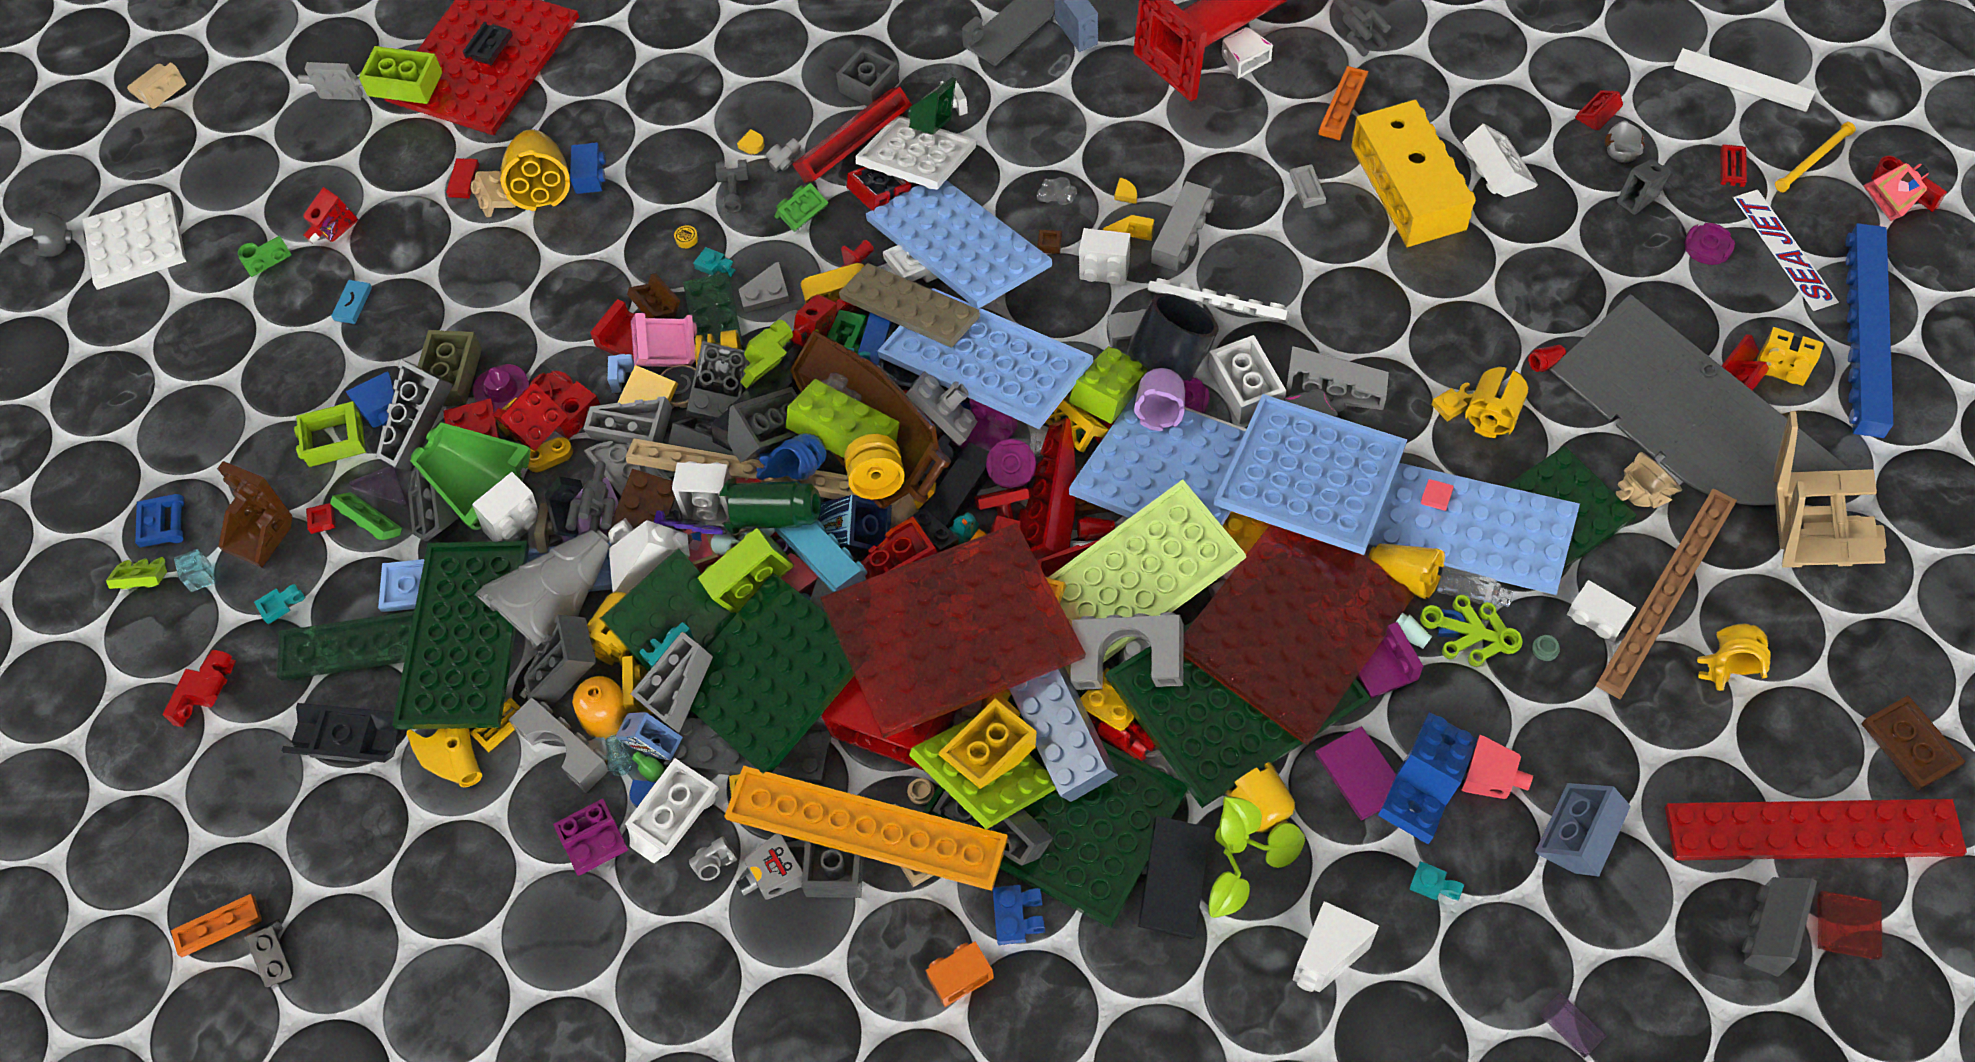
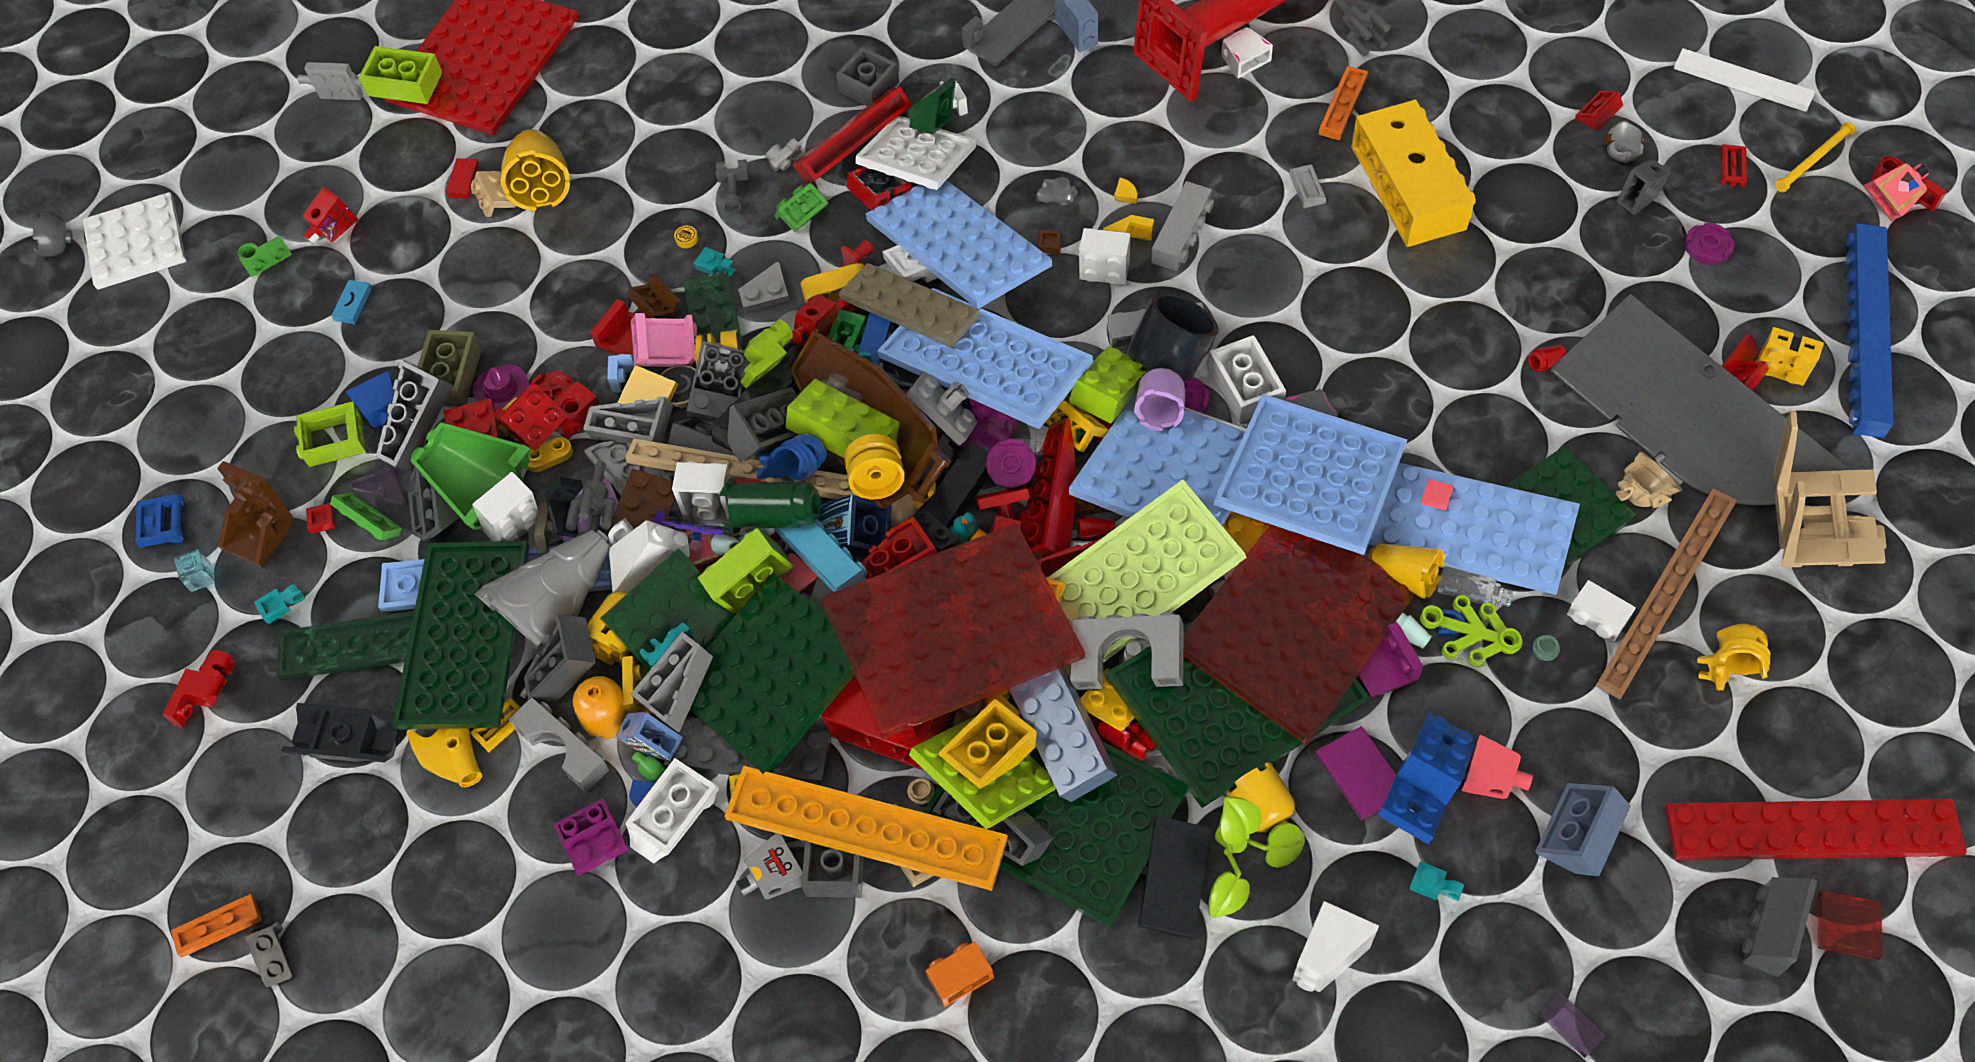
(140, 574): lime plate -> none
(157, 84): tan bracket -> none
(487, 43): black plate -> none
(587, 168): blue brick -> none
(618, 758): clear light blue cone -> none
(709, 859): light grey plate -> none
(751, 143): yellow tile -> none
(1009, 914): blue plate -> none
(1230, 302): white wing -> none
(1336, 377): light grey wedge -> none
(1451, 403): yellow plate -> none
(1486, 403): yellow cylinder -> none
(1498, 162): white slope -> none
(1786, 250): sticker -> none
(1913, 742): reddish brown plate -> none

